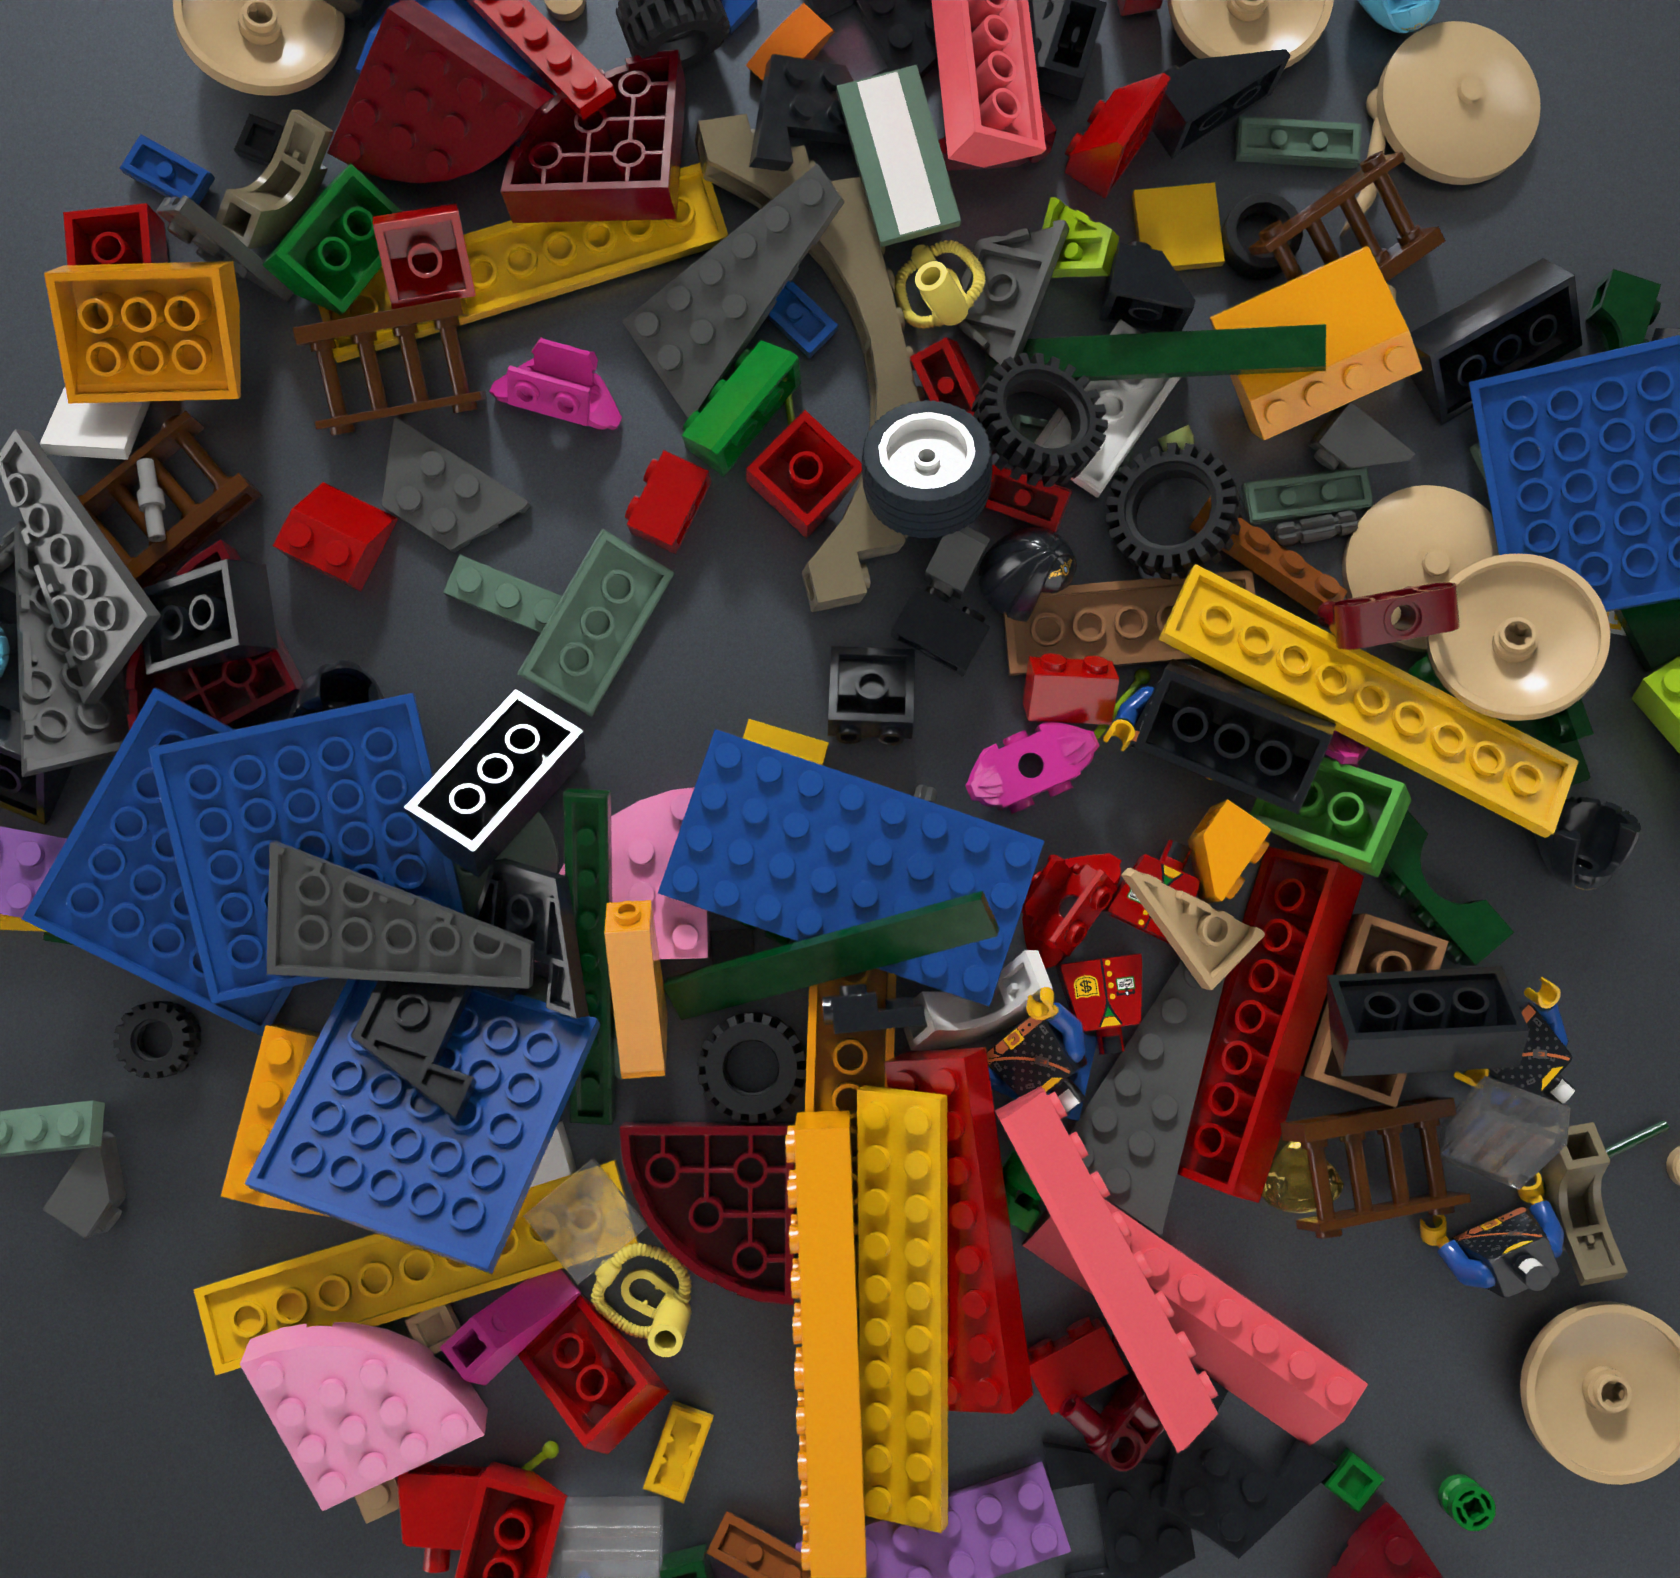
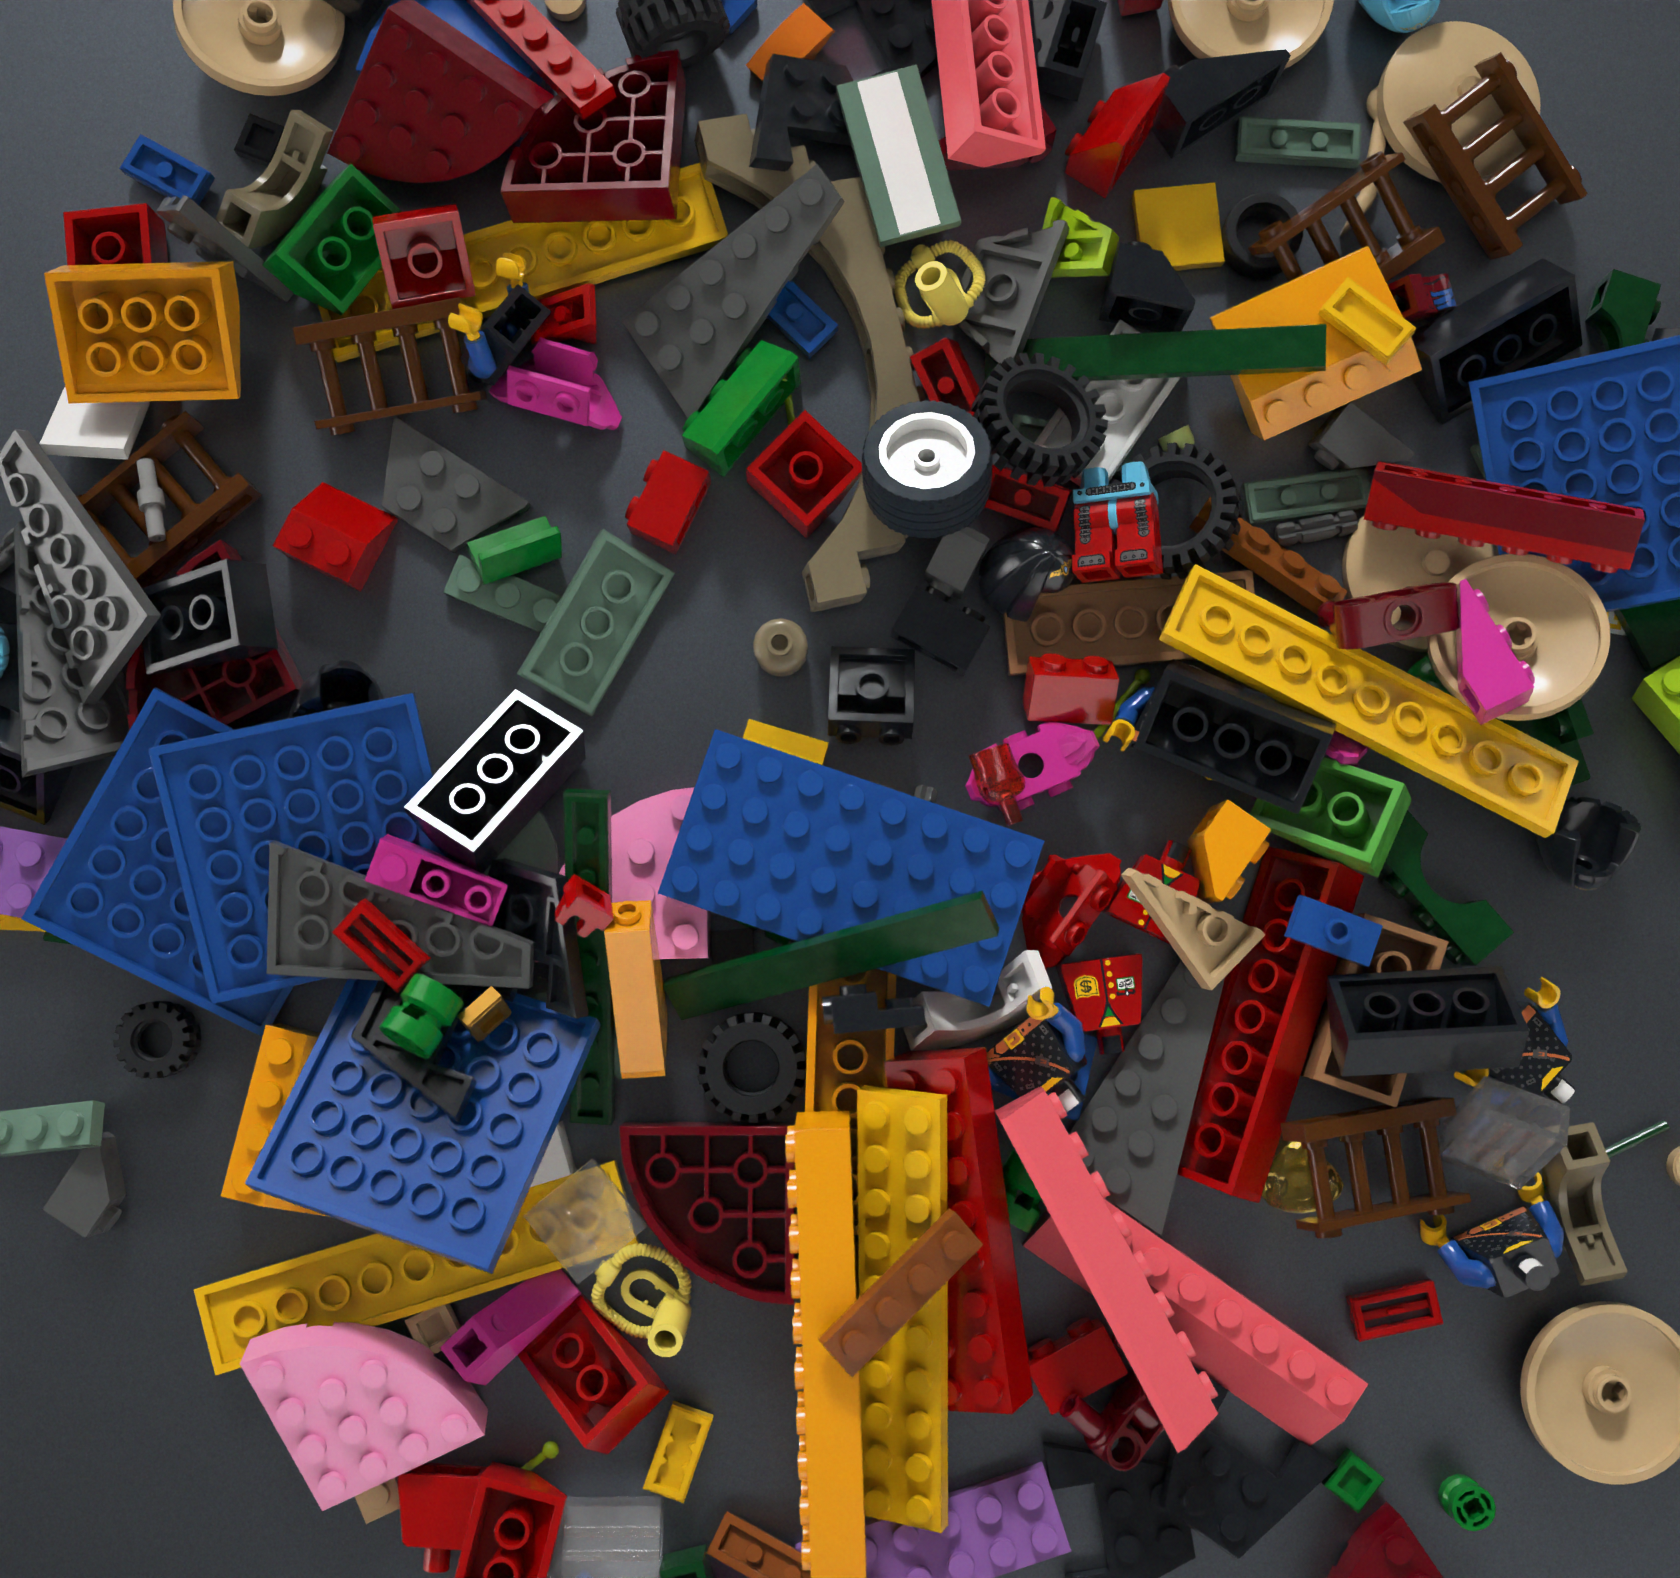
(393, 933): none -> red tile
(433, 1004): none -> green wheel
(435, 880): none -> dark pink slope
(485, 1014): none -> pearl gold tile
(505, 331): none -> torso
(515, 549): none -> green panel
(570, 316): none -> red slope
(587, 903): none -> red tile
(780, 647): none -> dark tan head
(900, 1292): none -> dark orange plate
(999, 779): none -> clear red piece
(1116, 525): none -> hips
(1333, 930): none -> blue plate
(1359, 1316): none -> red tile
(1367, 321): none -> yellow tile
(1424, 296): none -> dark red leg
(1455, 162): none -> reddish brown fence
(1486, 666): none -> dark pink slope
(1504, 516): none -> brick

